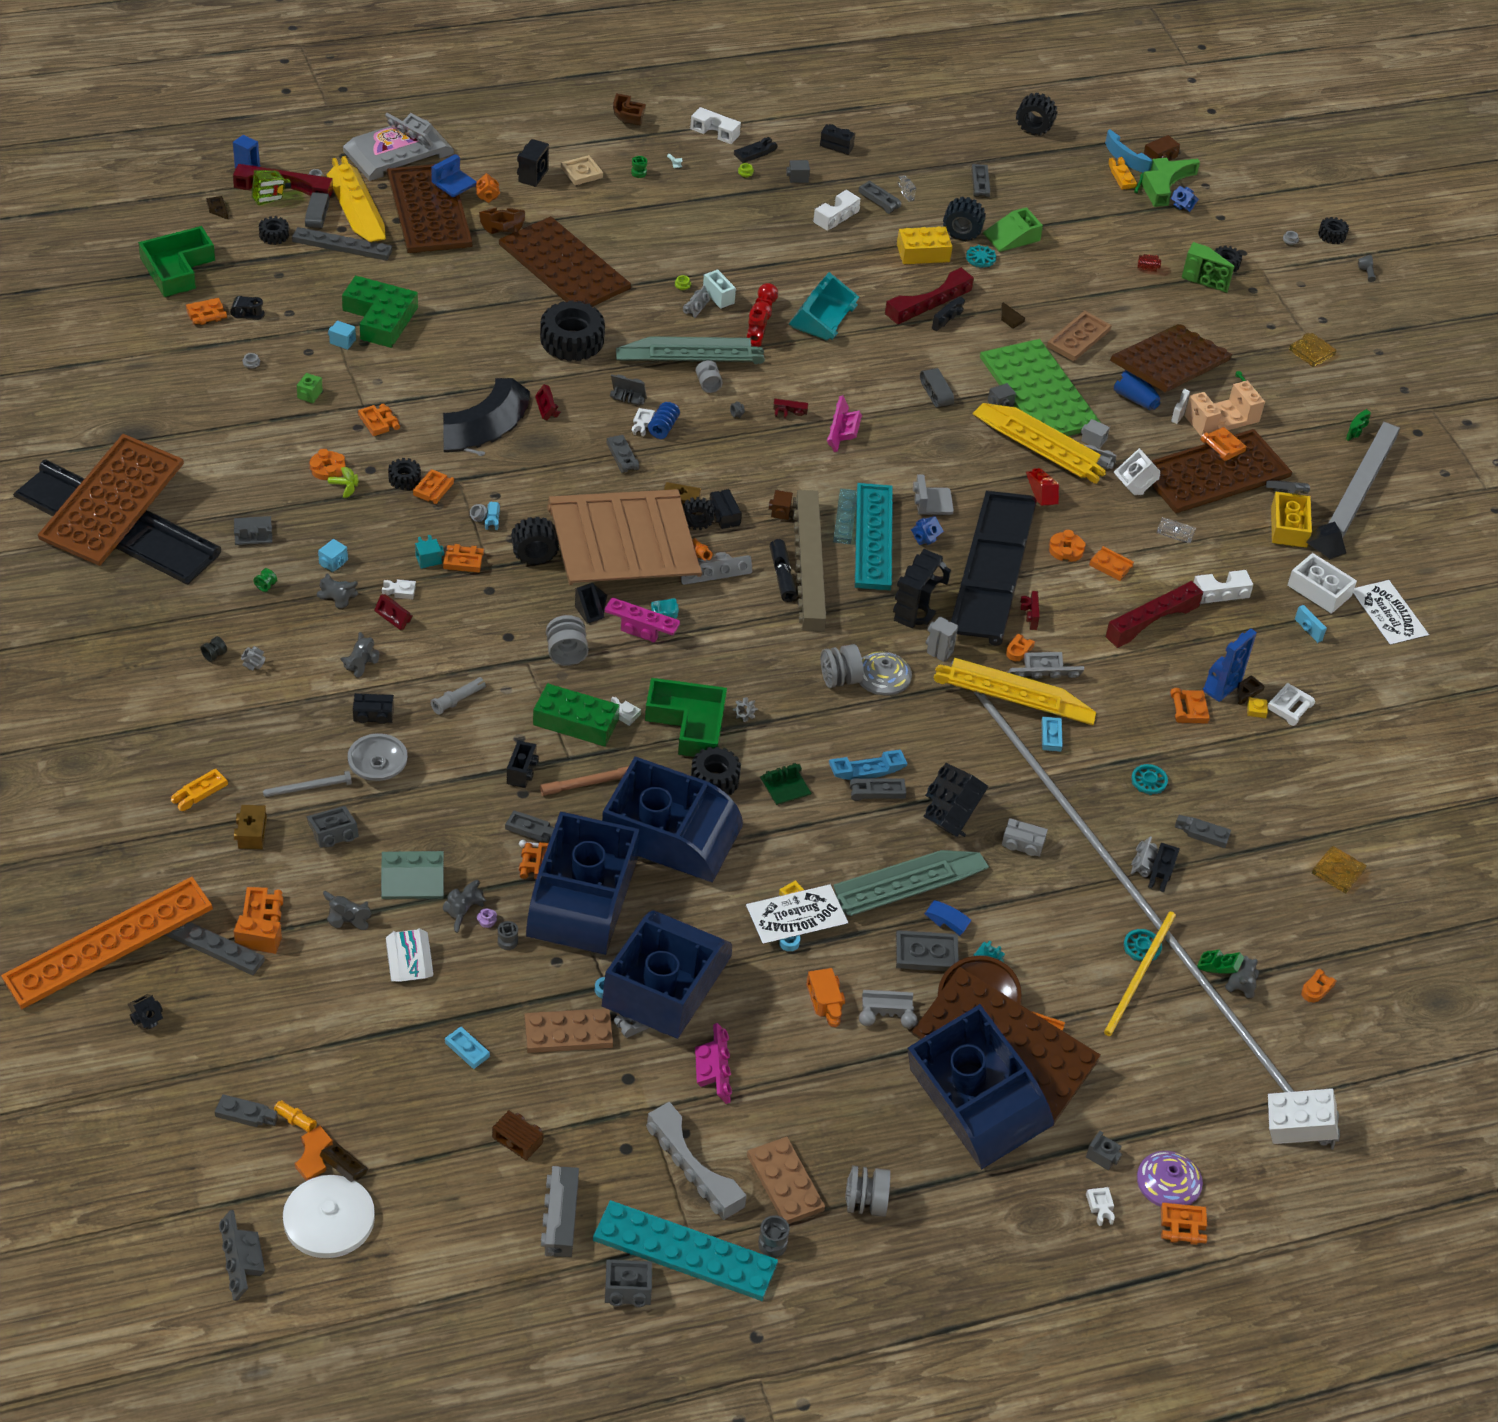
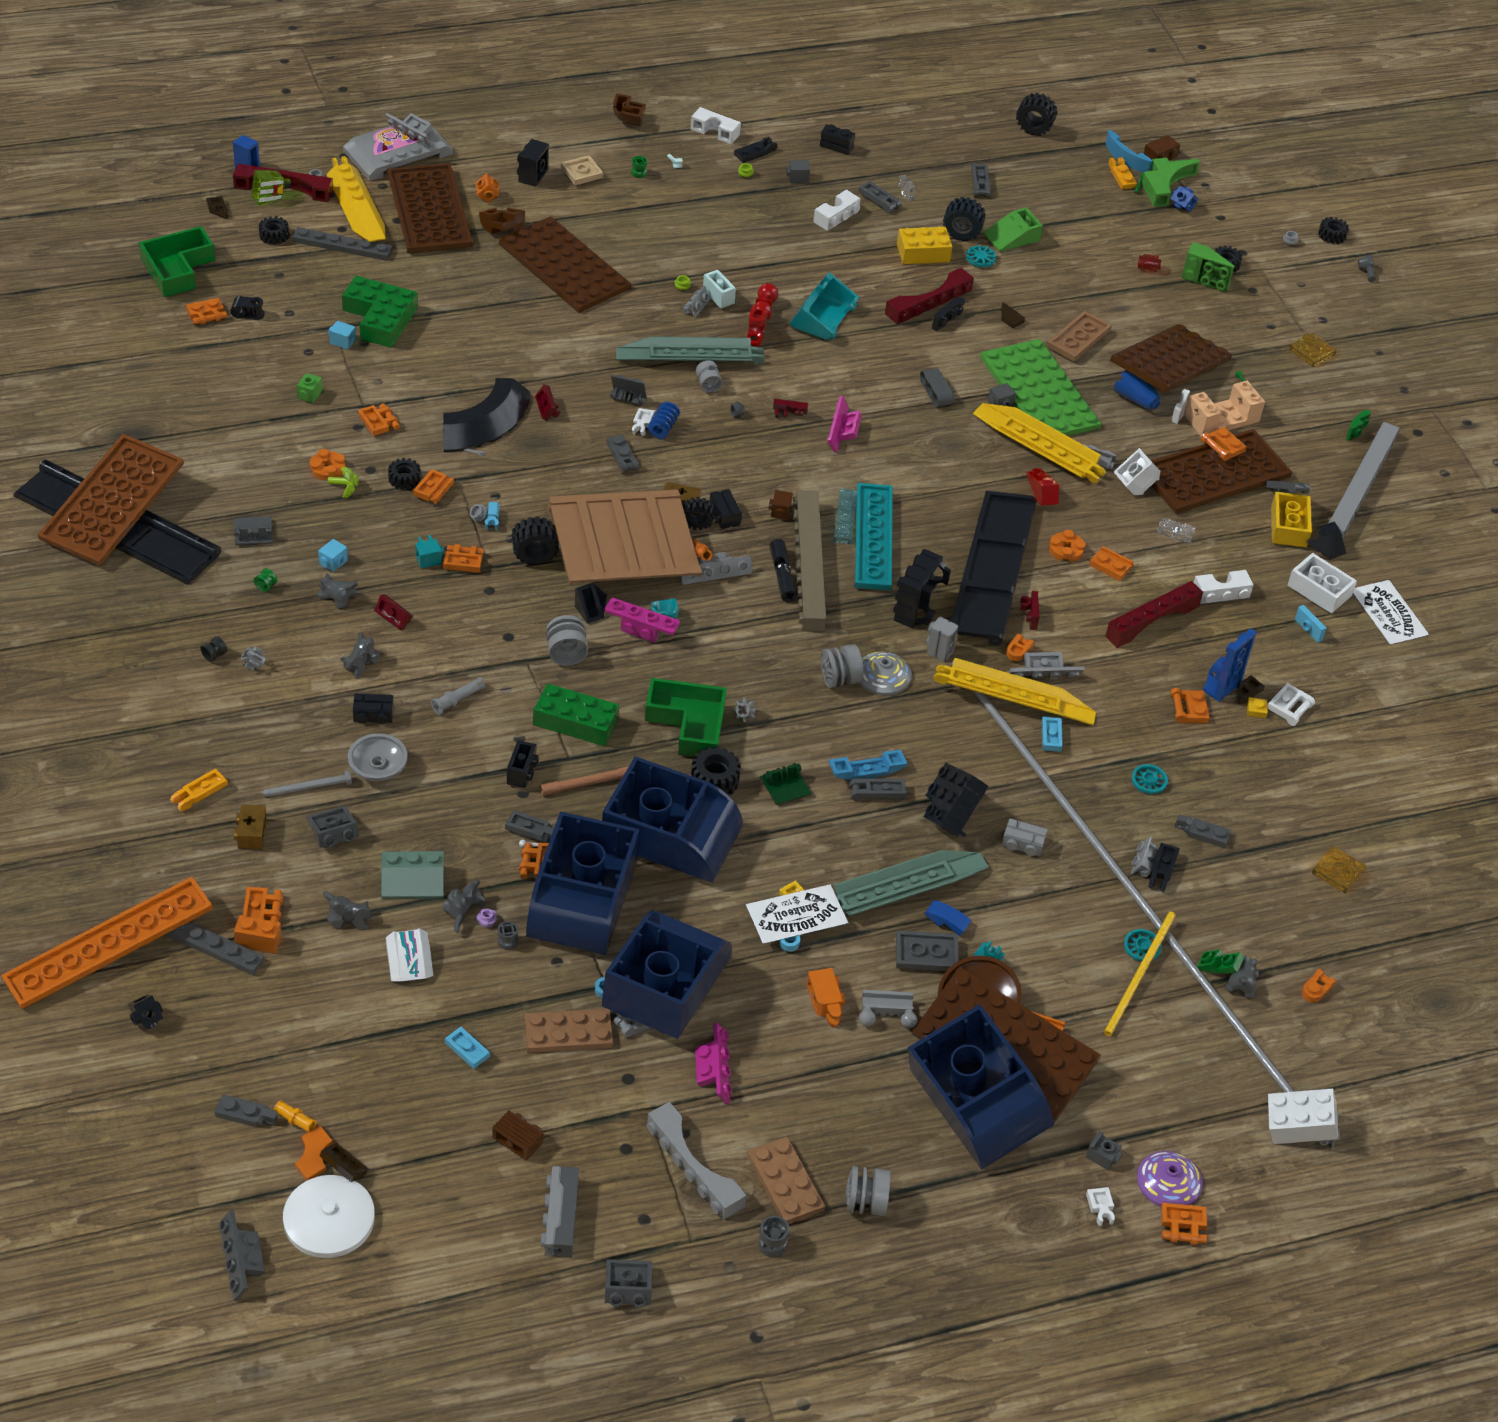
(251, 360): light grey plate -> none
(317, 210): dark grey beam -> none
(402, 589): white plate -> none
(450, 177): blue bracket -> none
(572, 331): black tyre -> none
(627, 712): white plate -> none
(685, 1250): teal plate -> none
(927, 530): blue brick -> none
(932, 500): light grey bracket -> none
(1095, 433): light grey brick -> none

